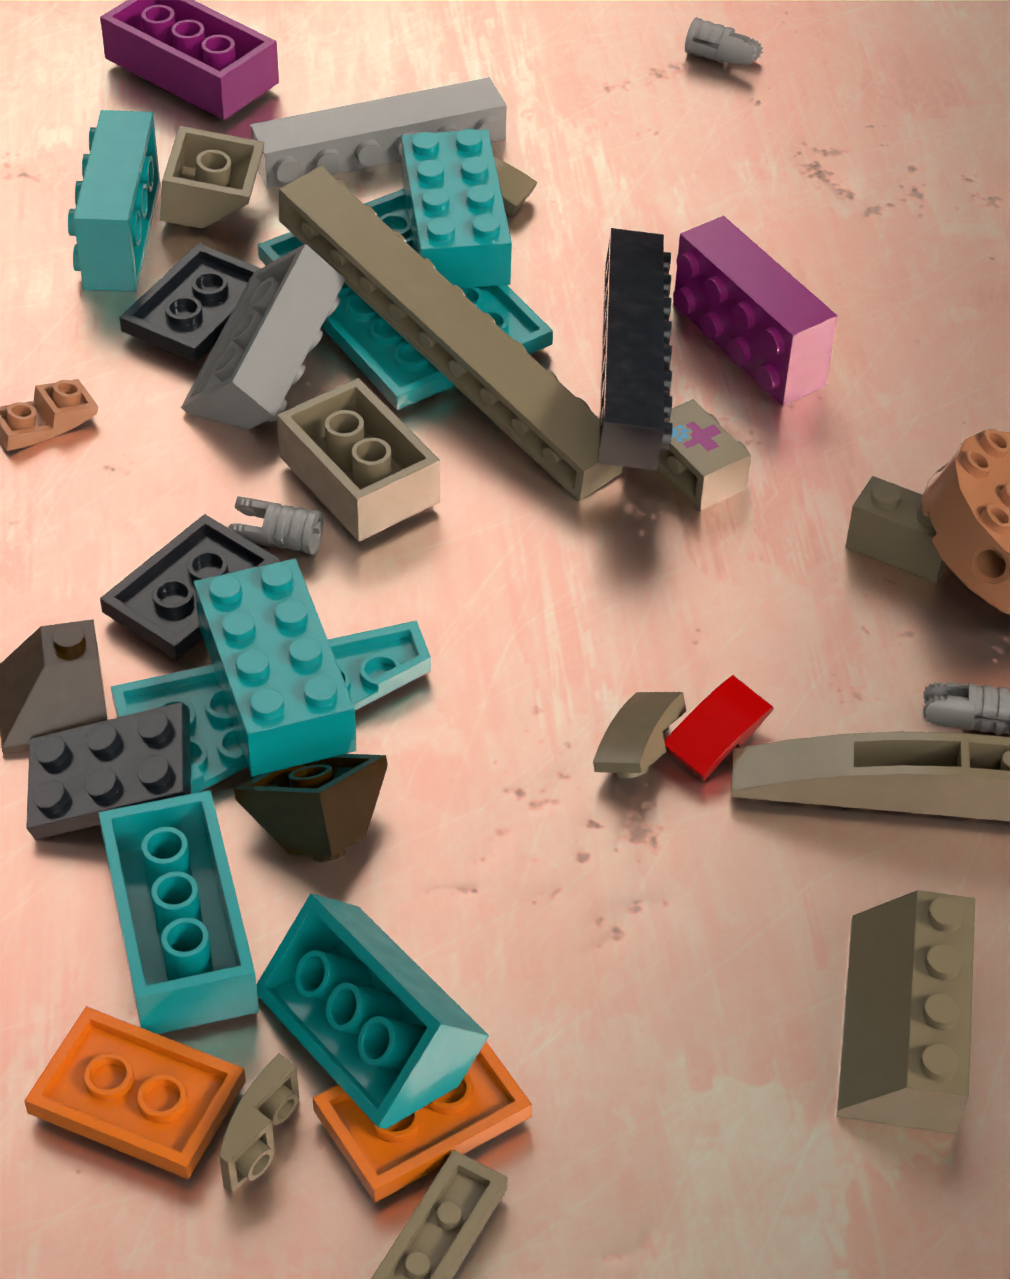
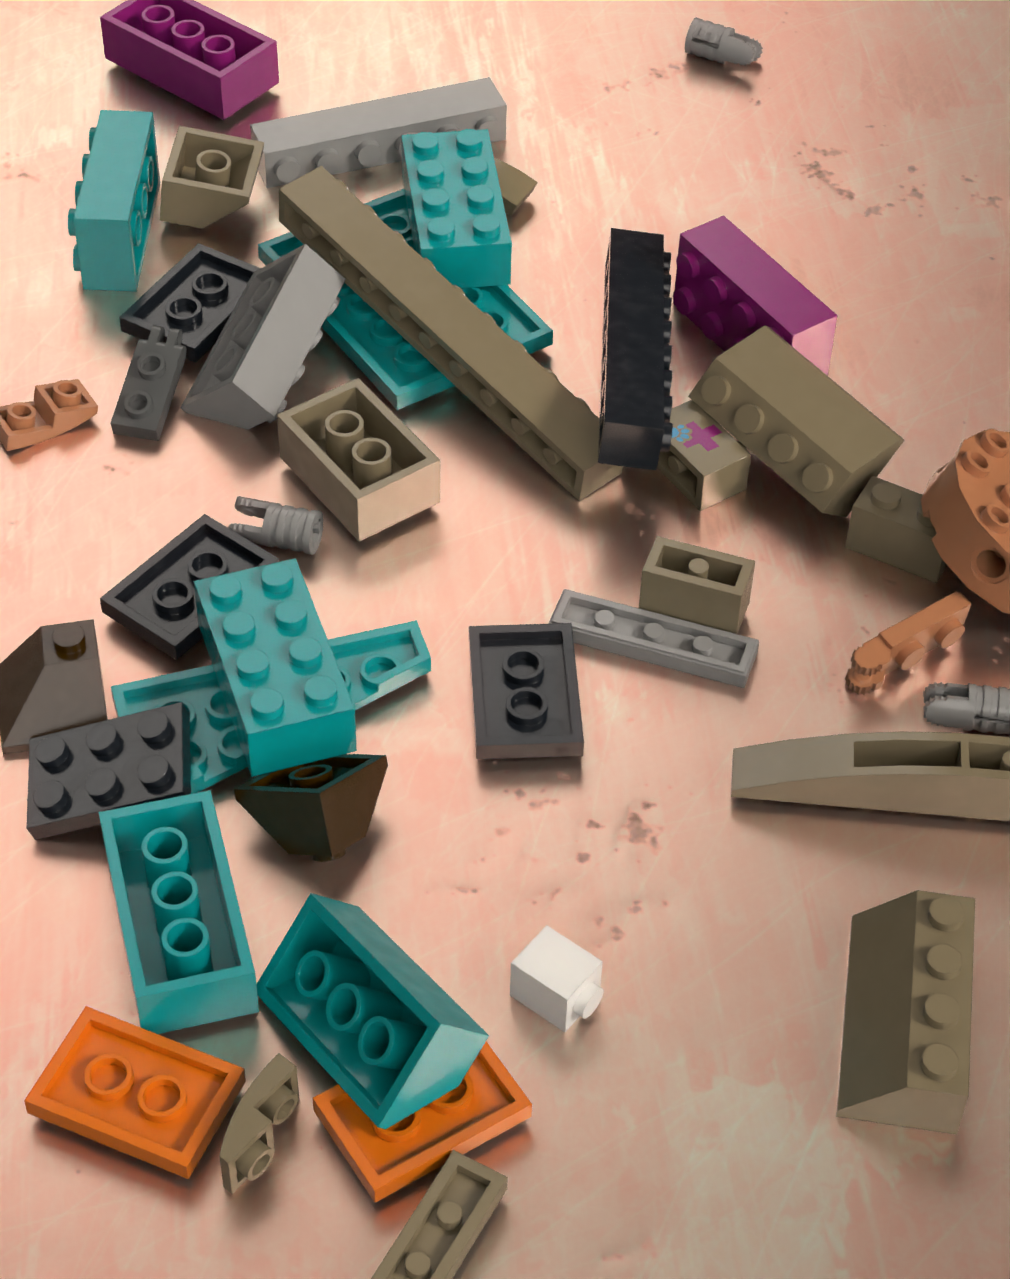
(150, 385): none -> dark grey hinge
(525, 691): none -> black plate
(557, 979): none -> white brick
(637, 732): dark tan slope -> none
(657, 638): none -> light grey tile
(696, 584): none -> dark tan brick
(717, 726): red slope -> none
(796, 420): none -> dark tan slope
(907, 642): none -> nougat hinge

